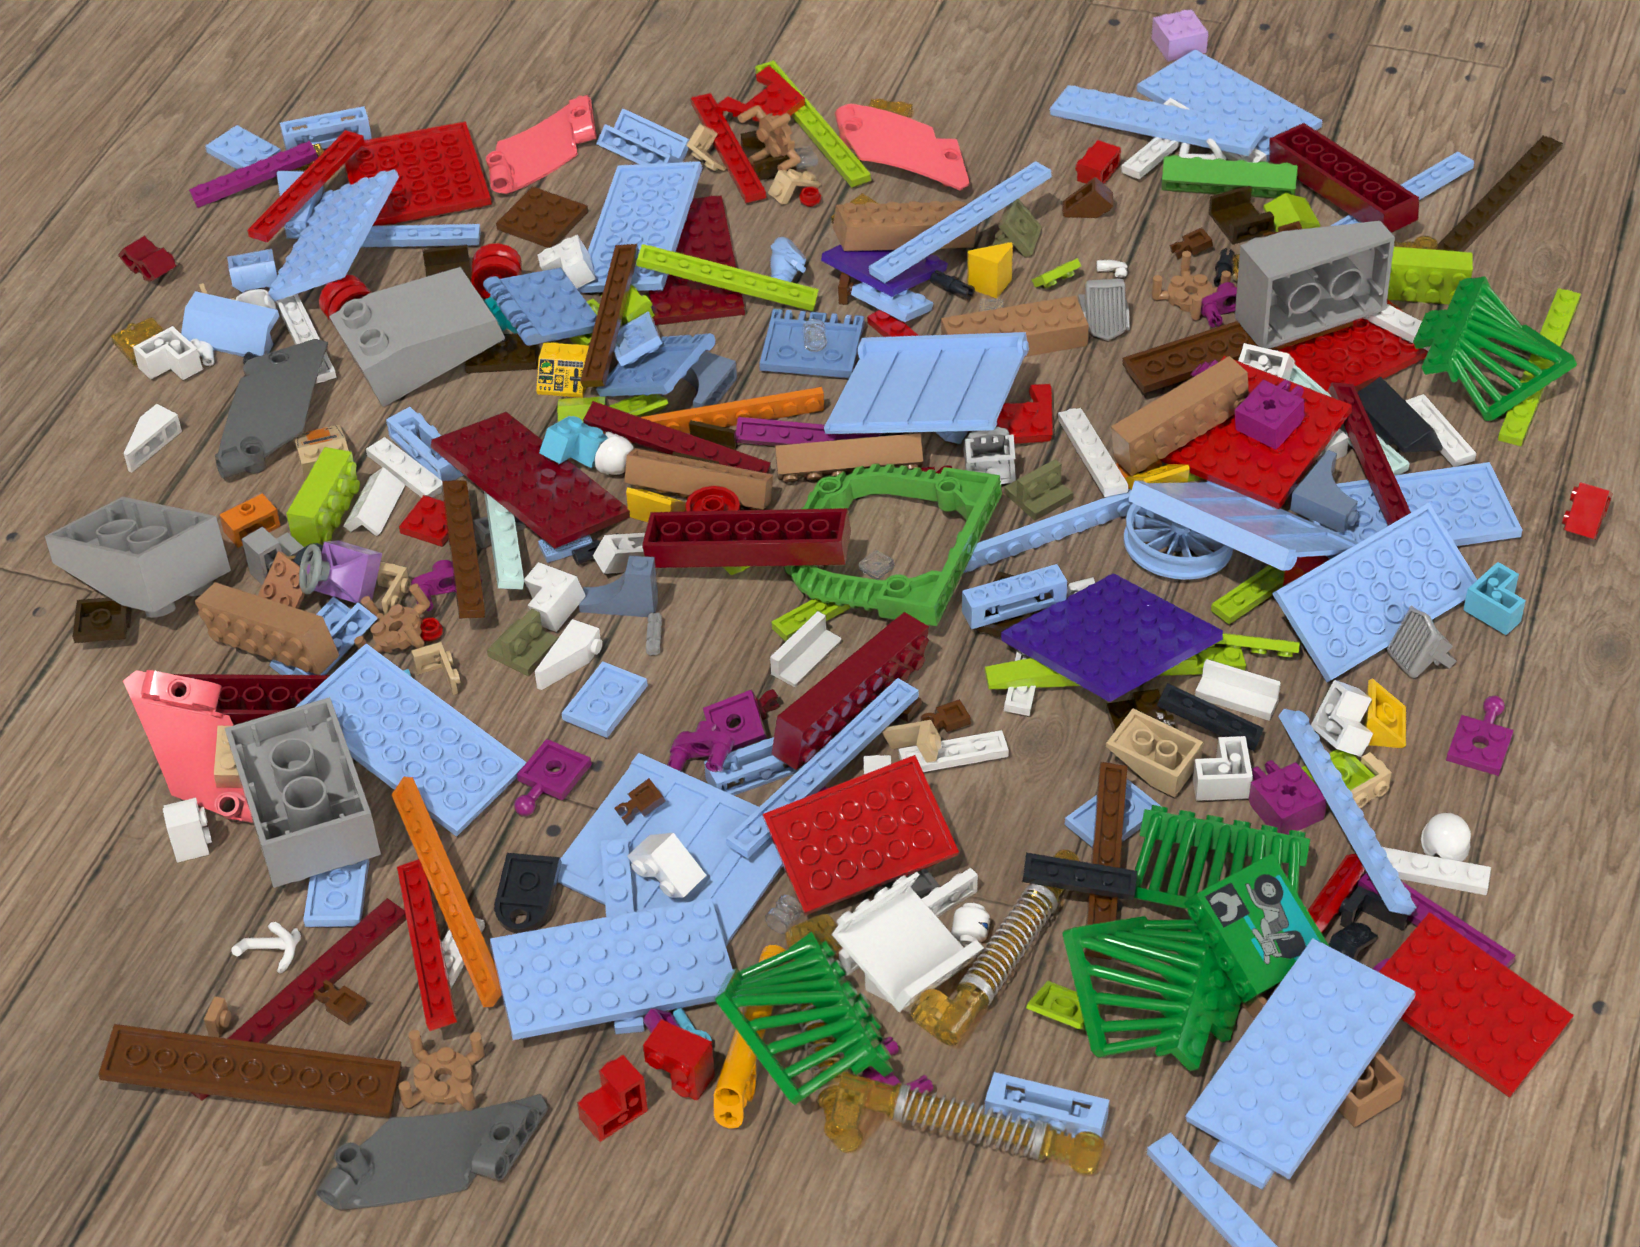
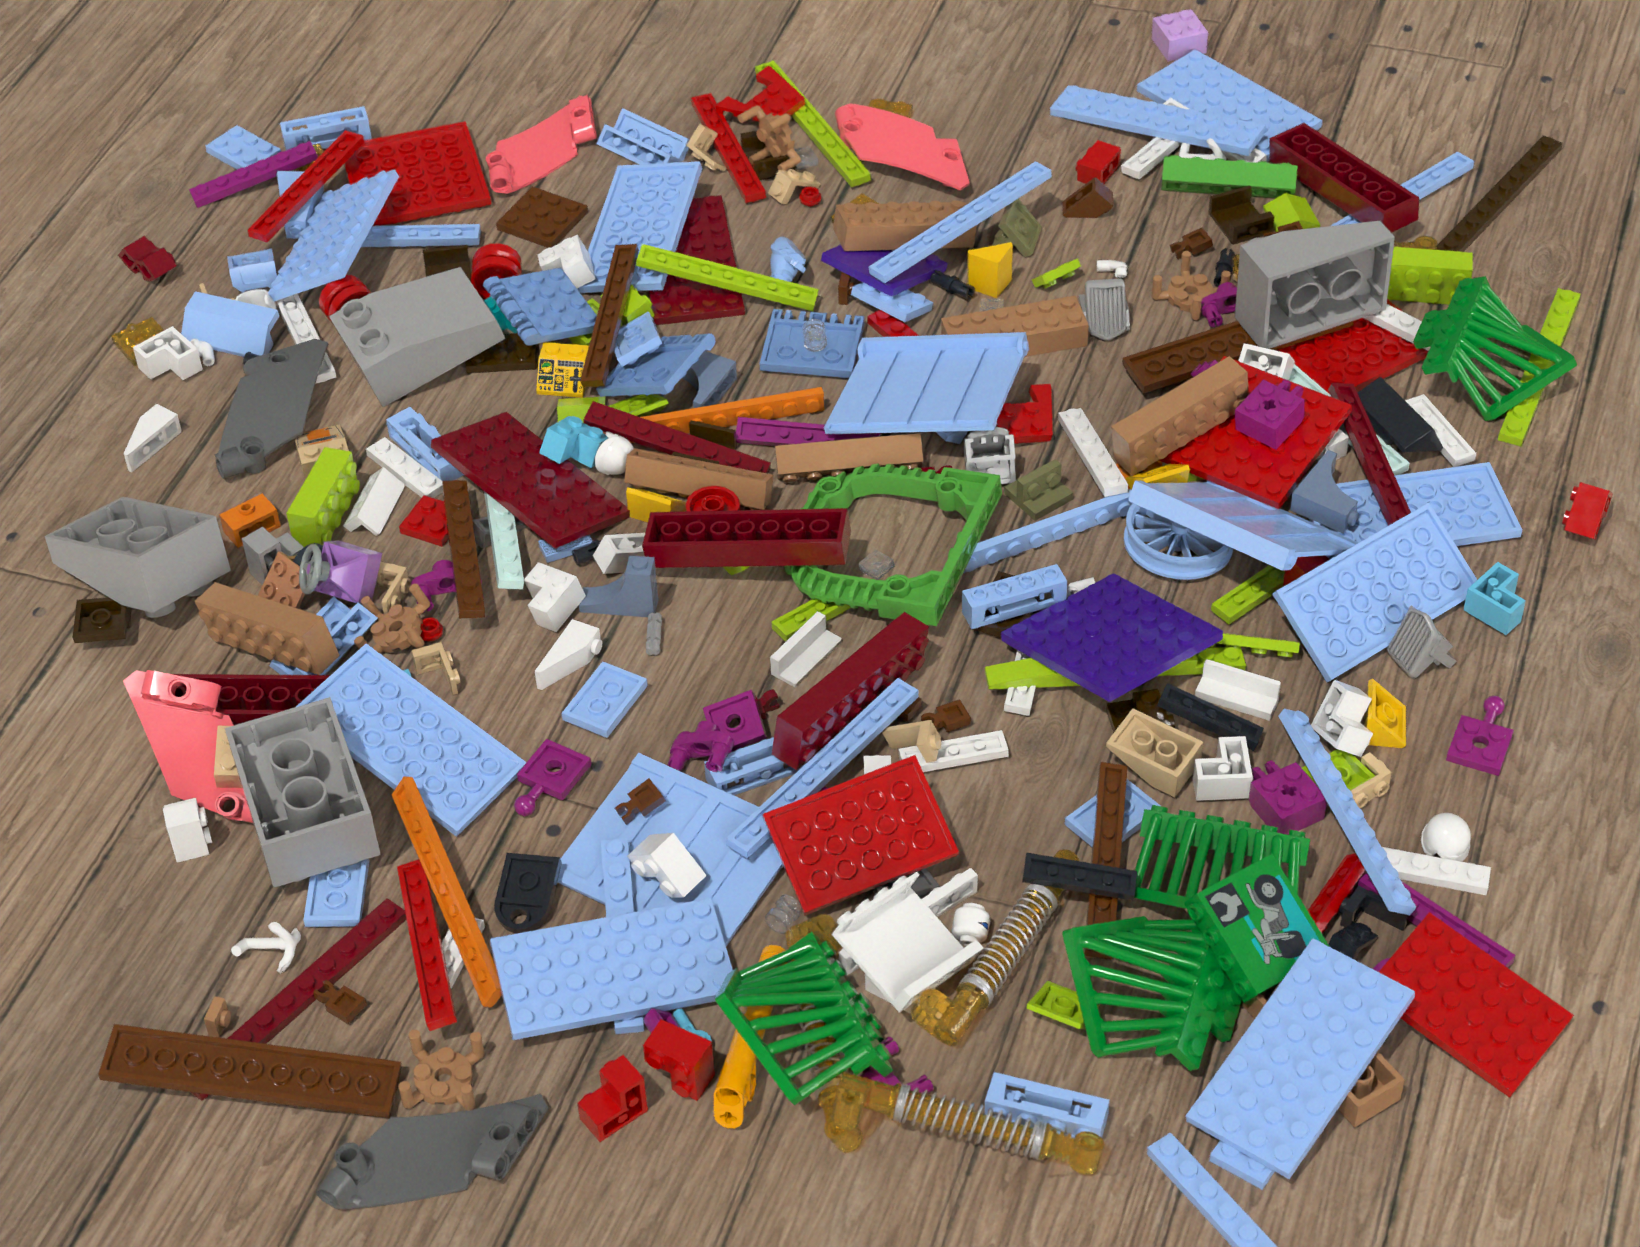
(523, 644): olive bracket -> none

